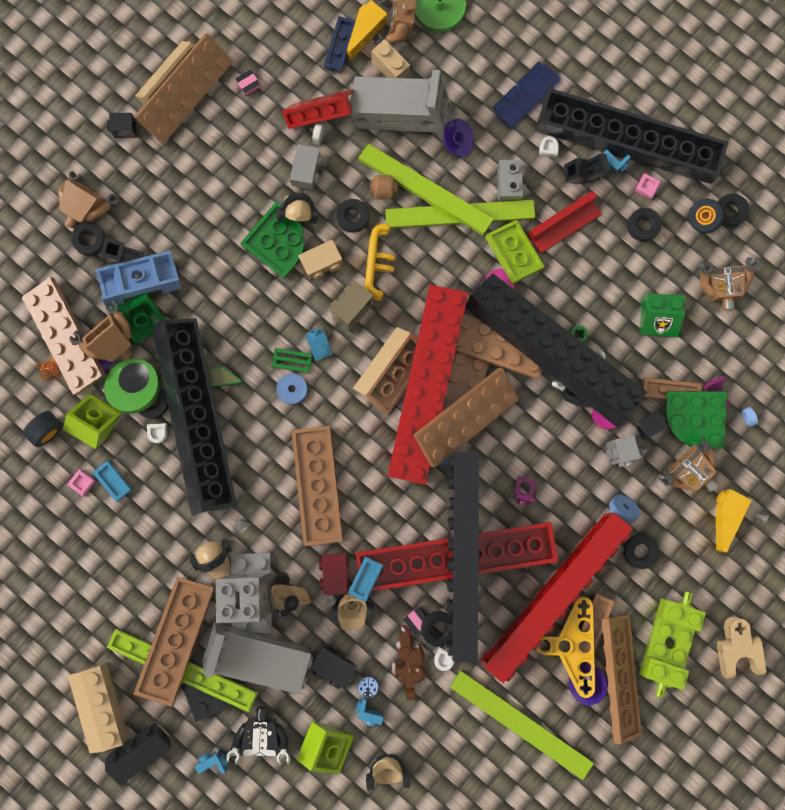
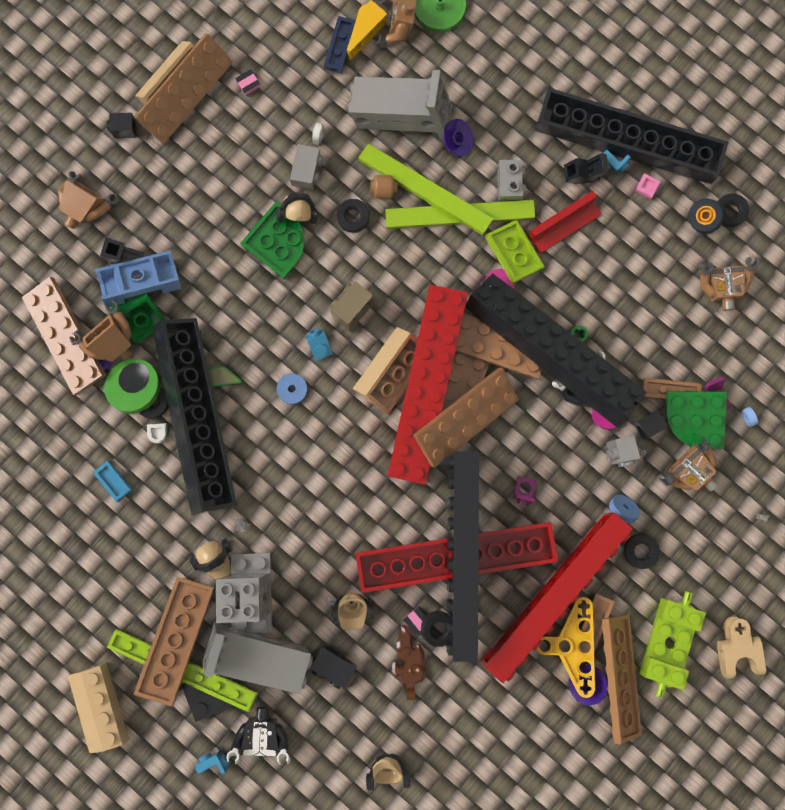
(42, 429): black wheel -> none
(54, 371): clear orange plate -> none
(81, 482): bright pink tile -> none
(88, 227): black tyre -> none
(91, 421): lime slope -> none
(137, 753): black brick -> none
(285, 597): tan cap -> none
(293, 353): green tile -> none
(317, 486): medium nougat plate -> none
(318, 109): red panel -> none
(321, 260): tan brick -> none
(324, 748): lime slope -> none
(334, 574): dark red brick -> none
(365, 579): dark azure tile -> none
(368, 686): light blue tile -> none
(369, 716): dark azure bracket -> none
(379, 230): yellow piece -> none
(389, 61): tan brick -> none
(442, 660): white tile -> none
(521, 725): lime tile -> none
(527, 95): clear blue windscreen -> none
(549, 147): white tile -> none
(638, 234): black tyre -> none
(662, 315): green slope -> none
(729, 515): yellow slope -> none

